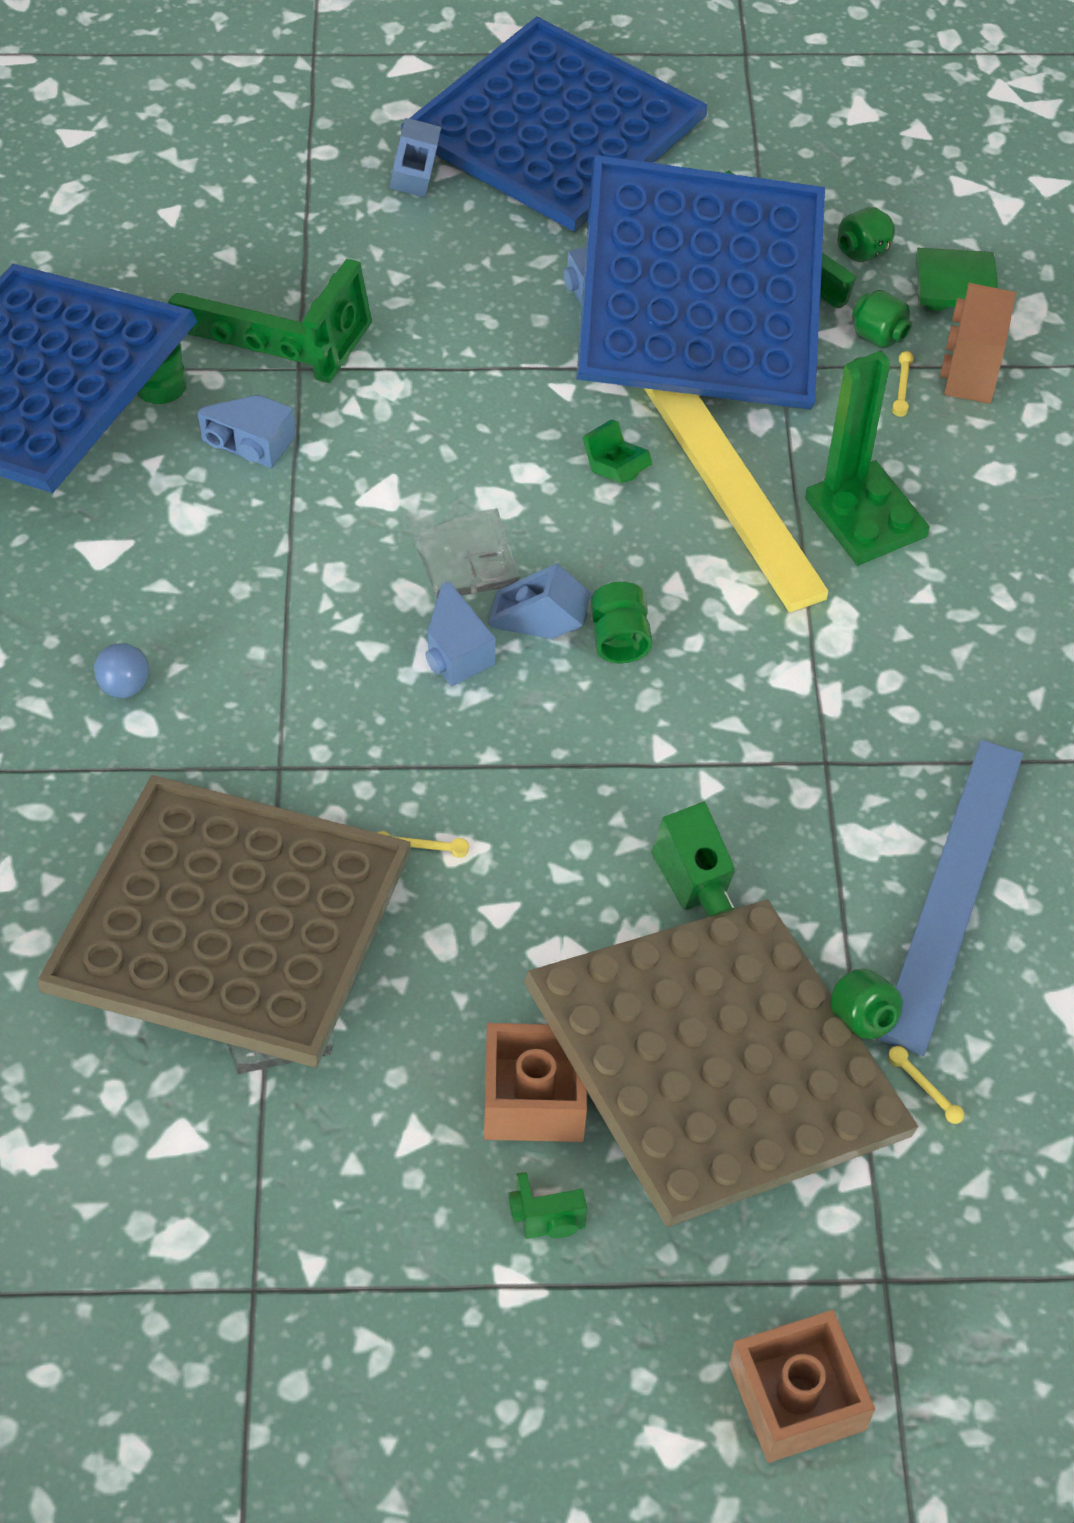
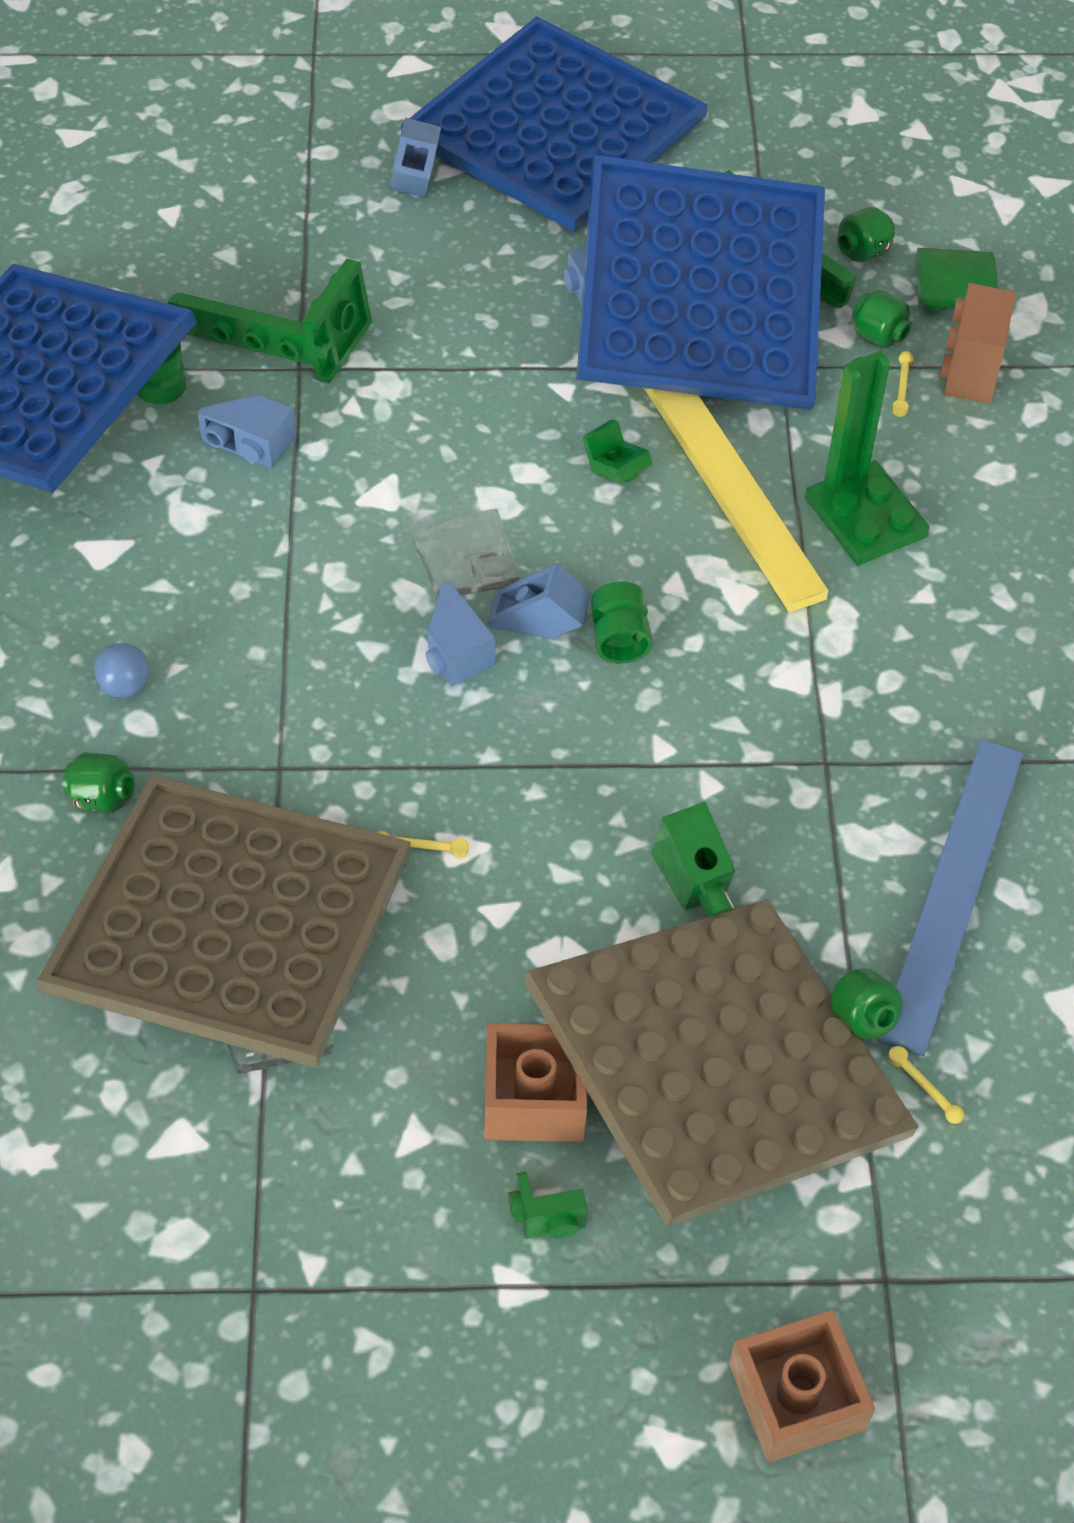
(98, 782): none -> green head

